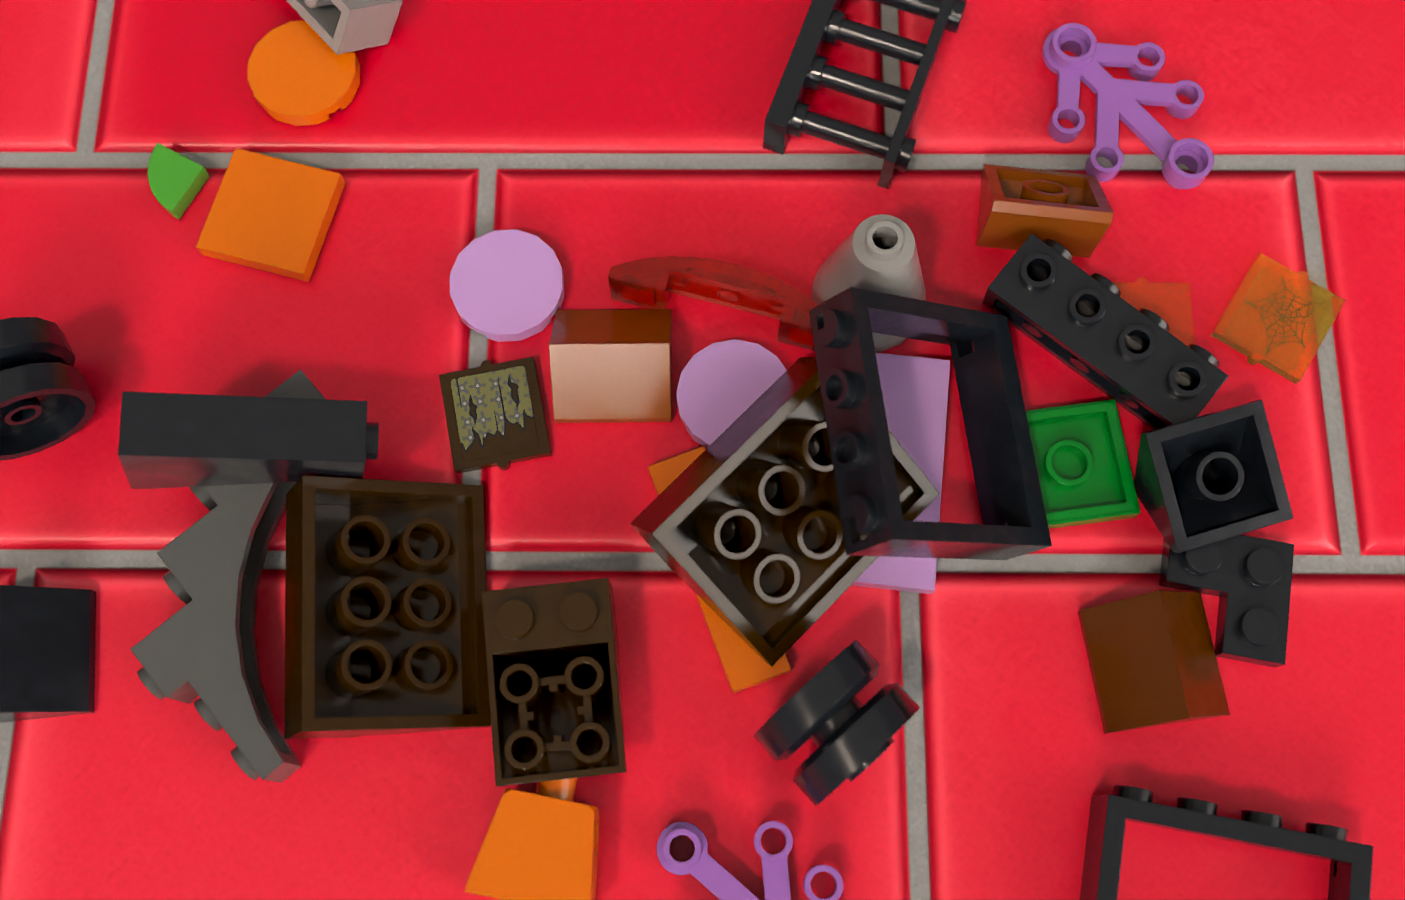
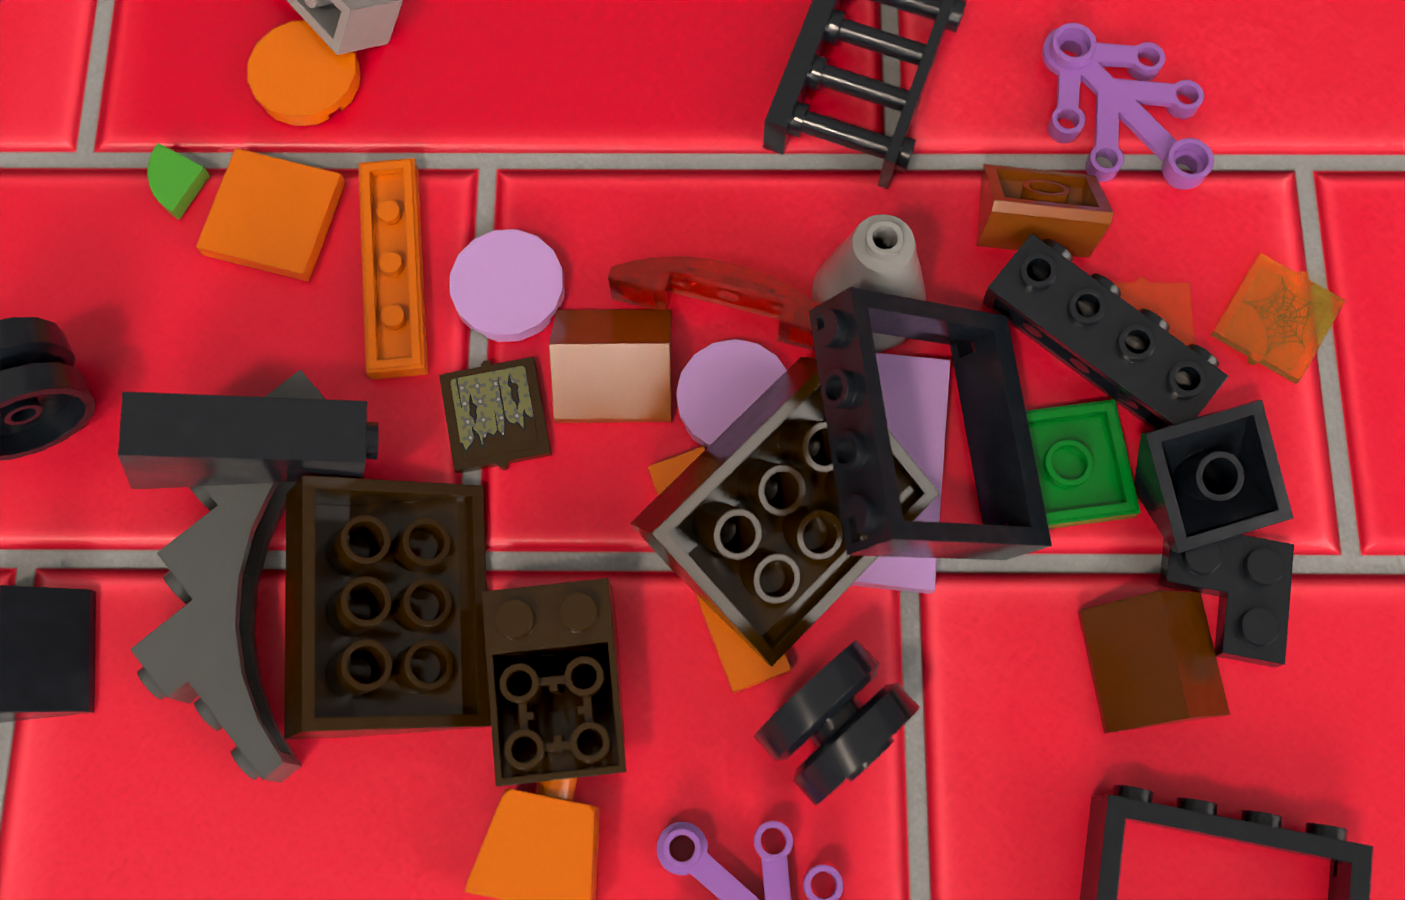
(392, 269): none -> orange tile

